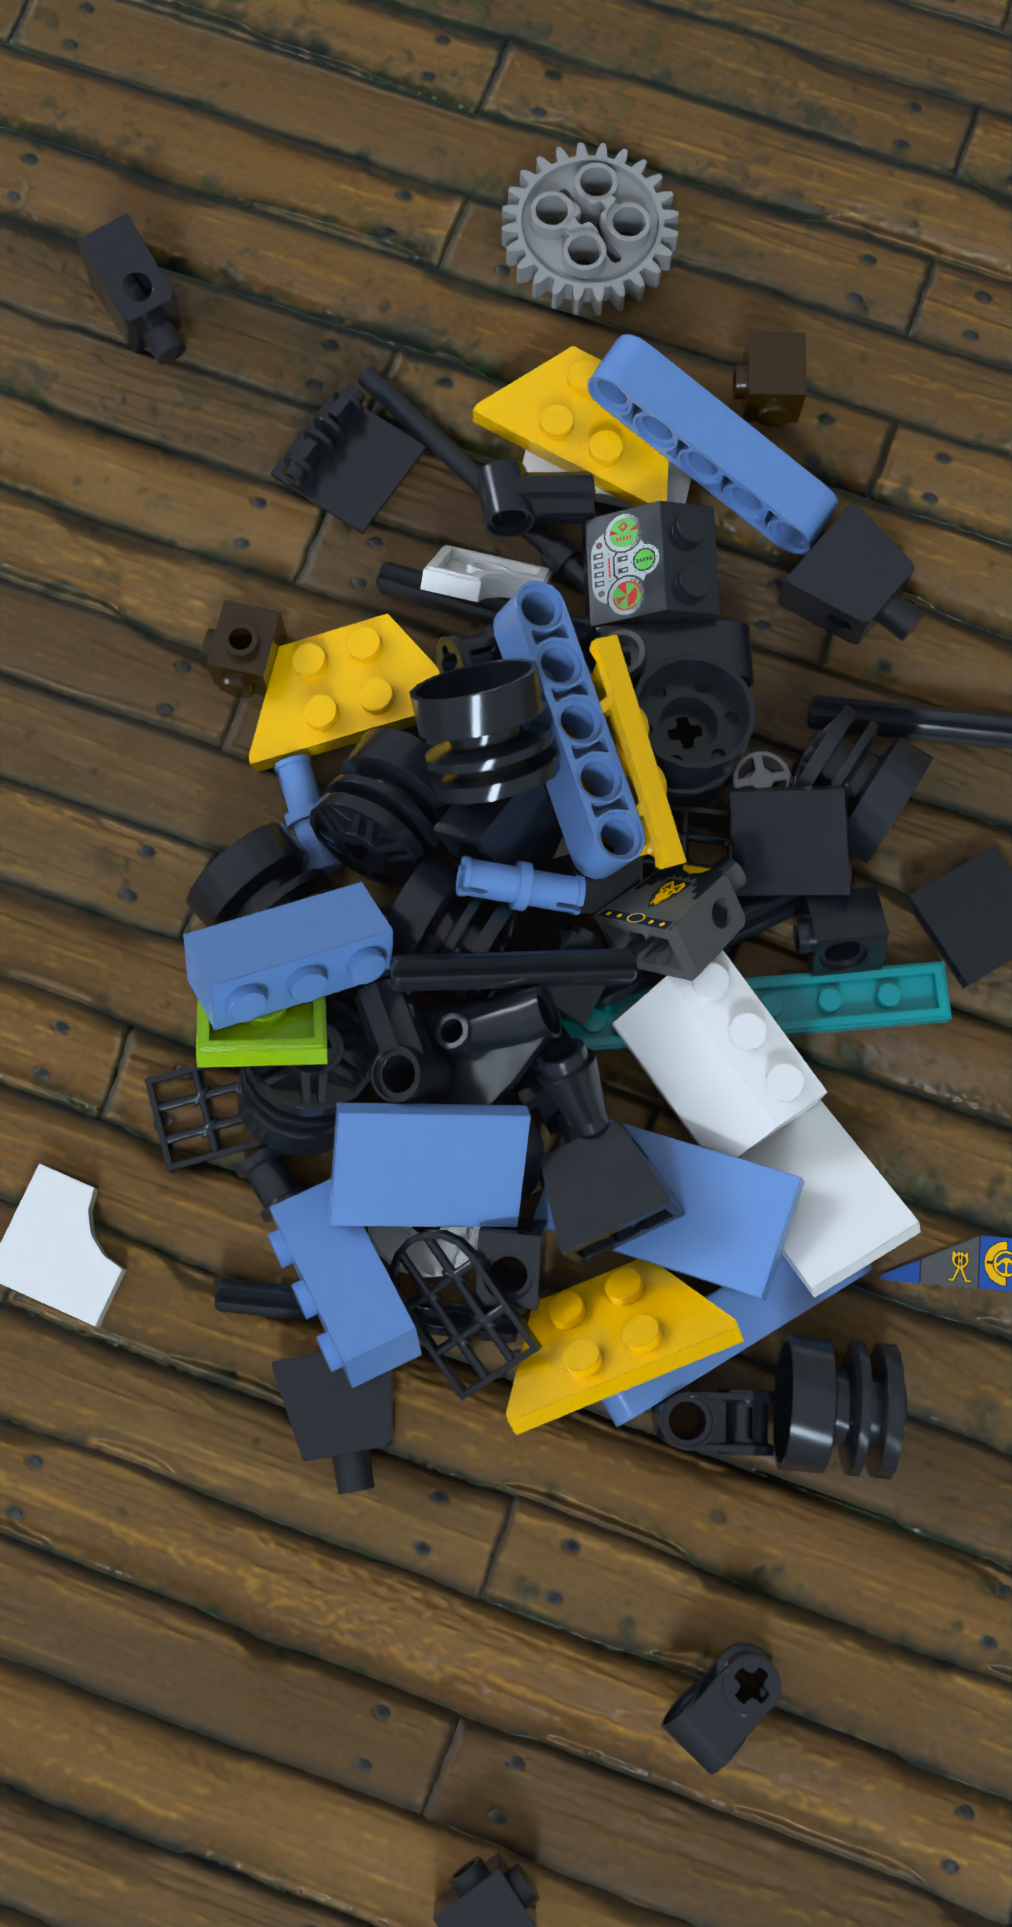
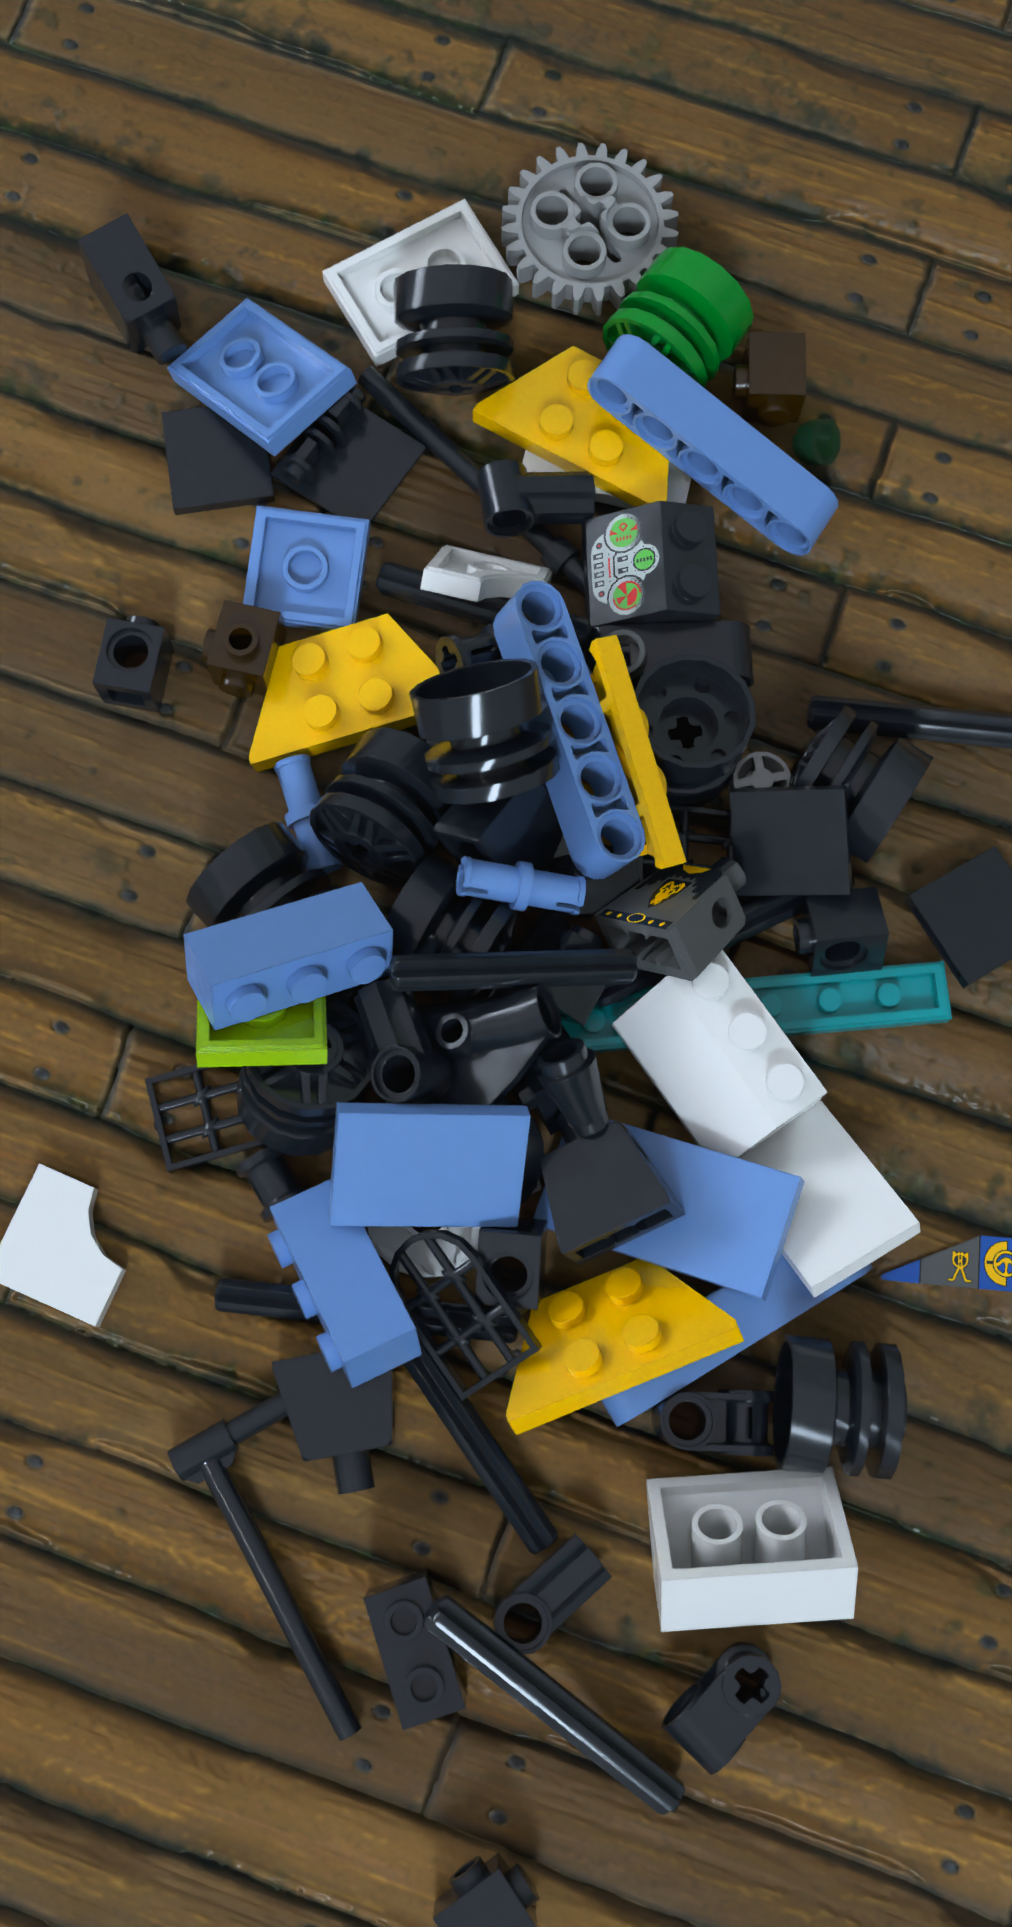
(138, 686): none -> black brick
(207, 1459): none -> black bar
(213, 463): none -> black piece
(262, 376): none -> medium blue tile
(307, 567): none -> medium blue tile
(366, 280): none -> white tile
(416, 1662): none -> black brick
(454, 329): none -> black wheel
(484, 1454): none -> black axle
(554, 1590): none -> black piece
(554, 1704): none -> black axle
(686, 312): none -> green wheel
(750, 1549): none -> white slope
(817, 442): none -> clear green hinge
(853, 581): black torso -> none

